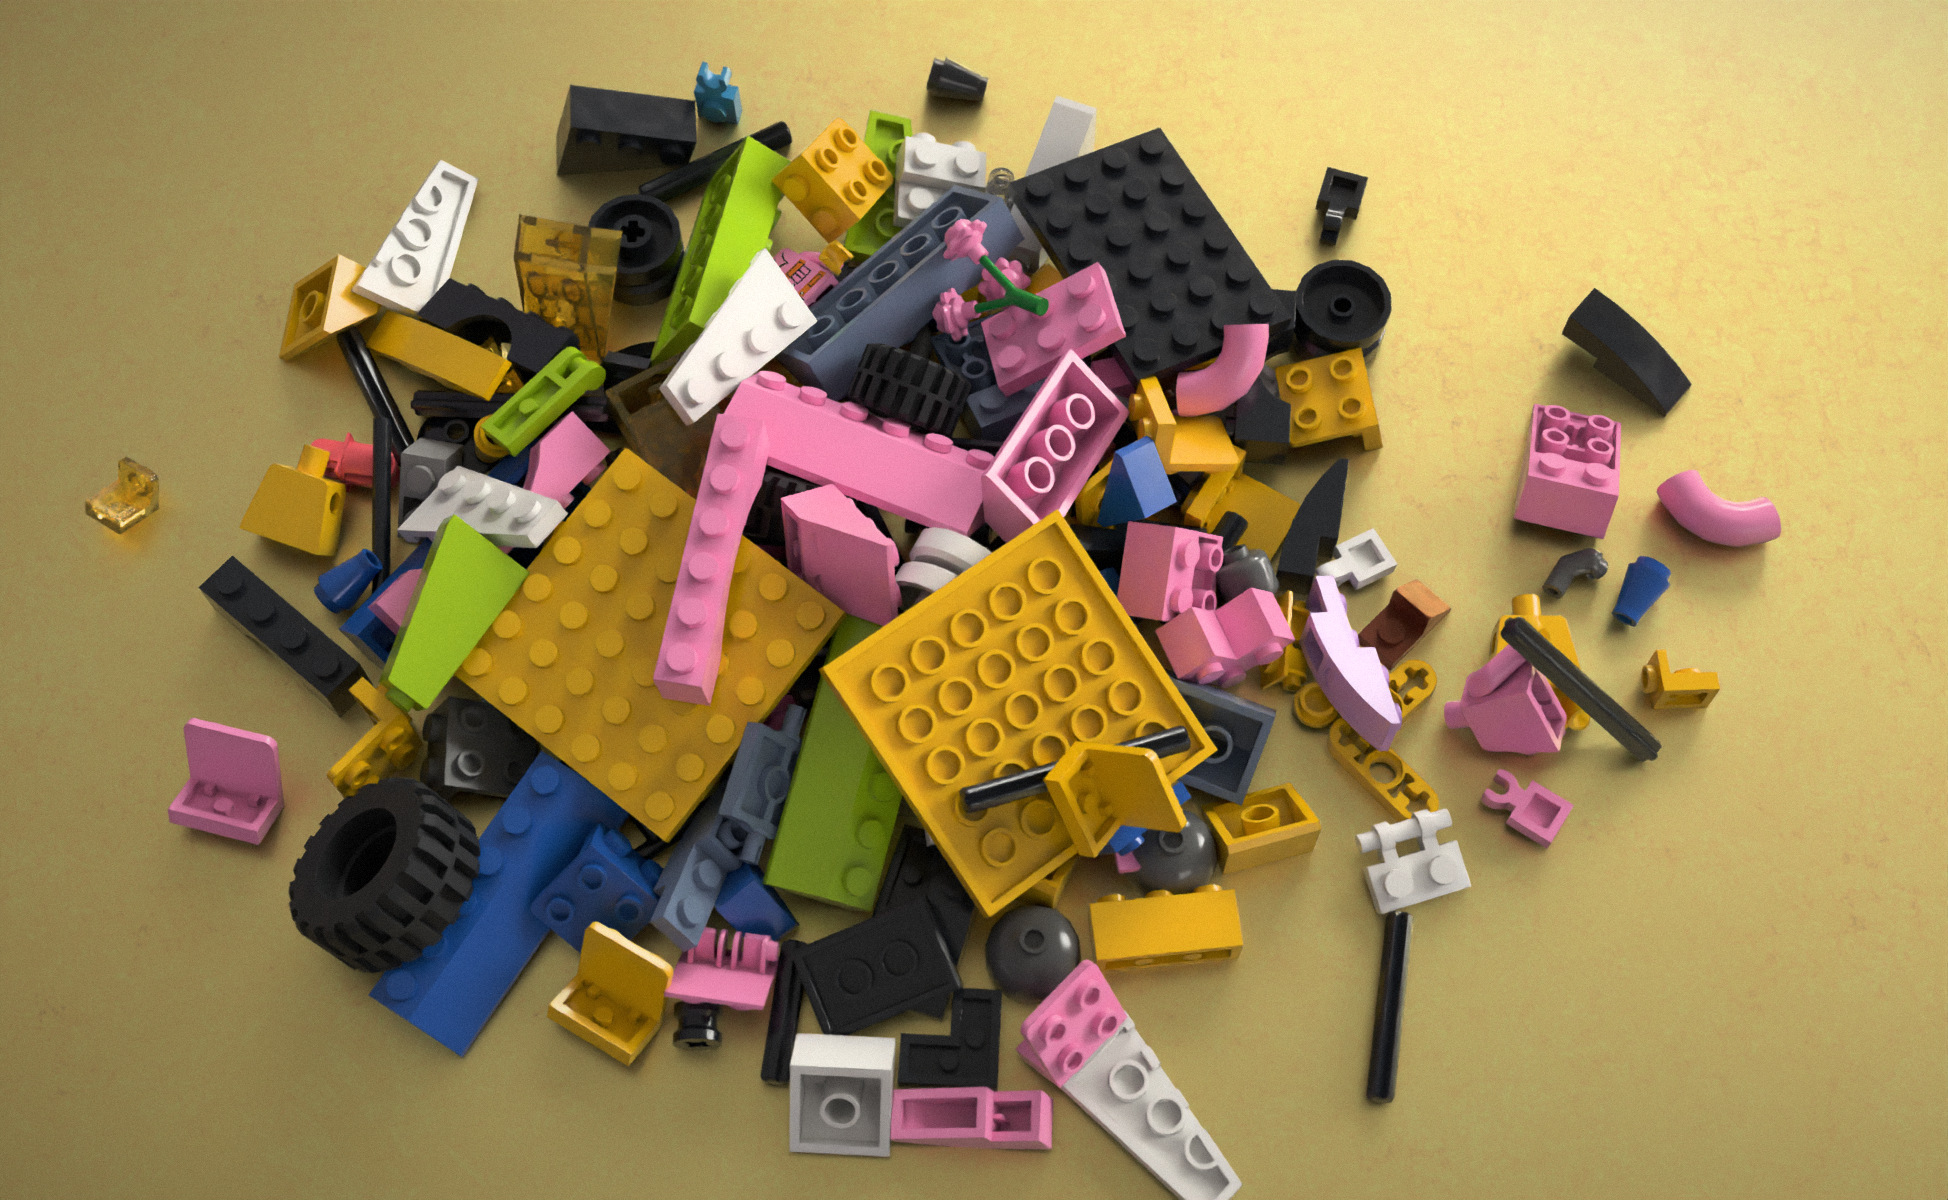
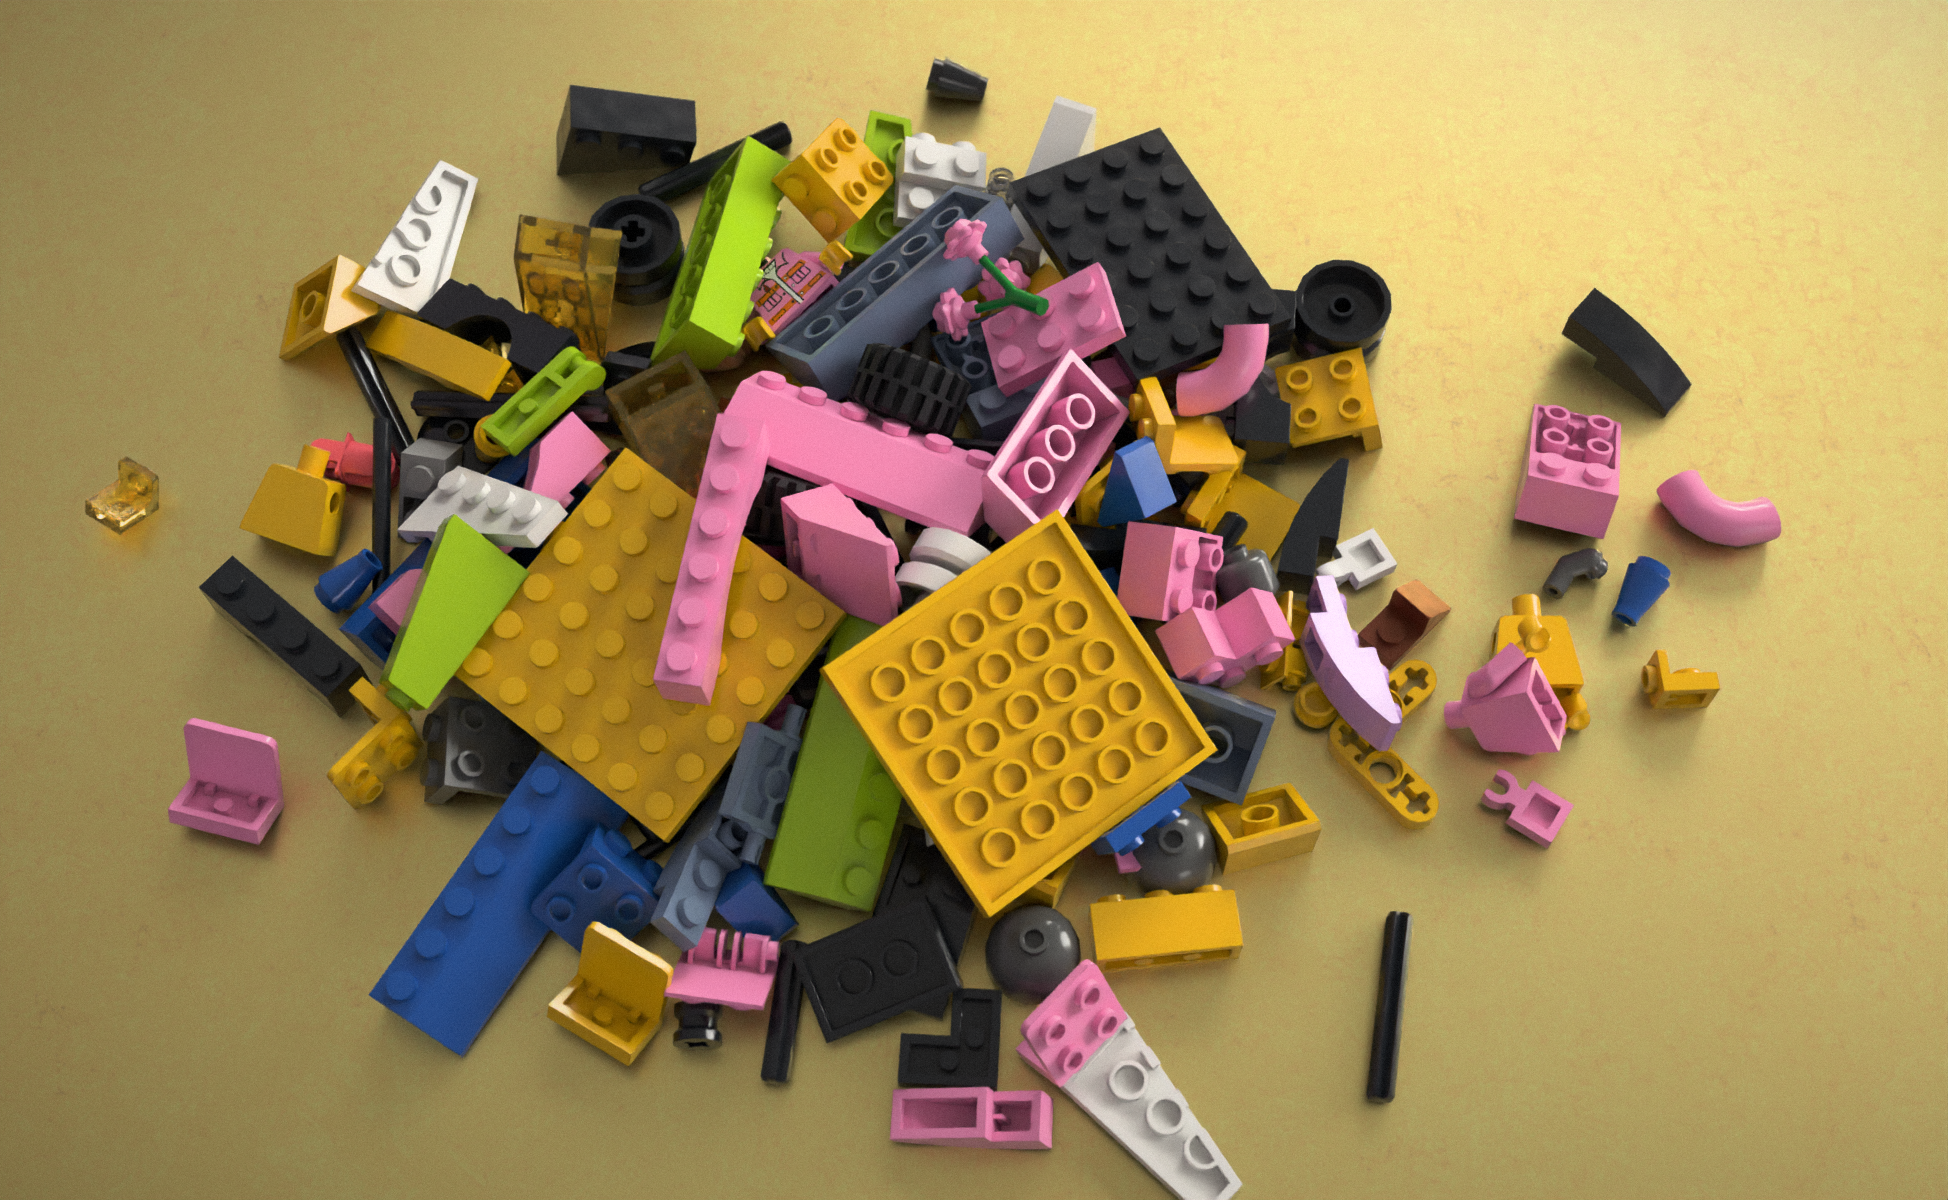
(384, 875): black tyre -> none
(715, 97): dark azure plate -> none
(738, 339): white wing -> none
(841, 1094): white slope -> none
(1031, 782): black axle -> none
(1110, 787): yellow bracket -> none
(1340, 198): black plate -> none
(1414, 876): white plate -> none
(1580, 688): black axle -> none

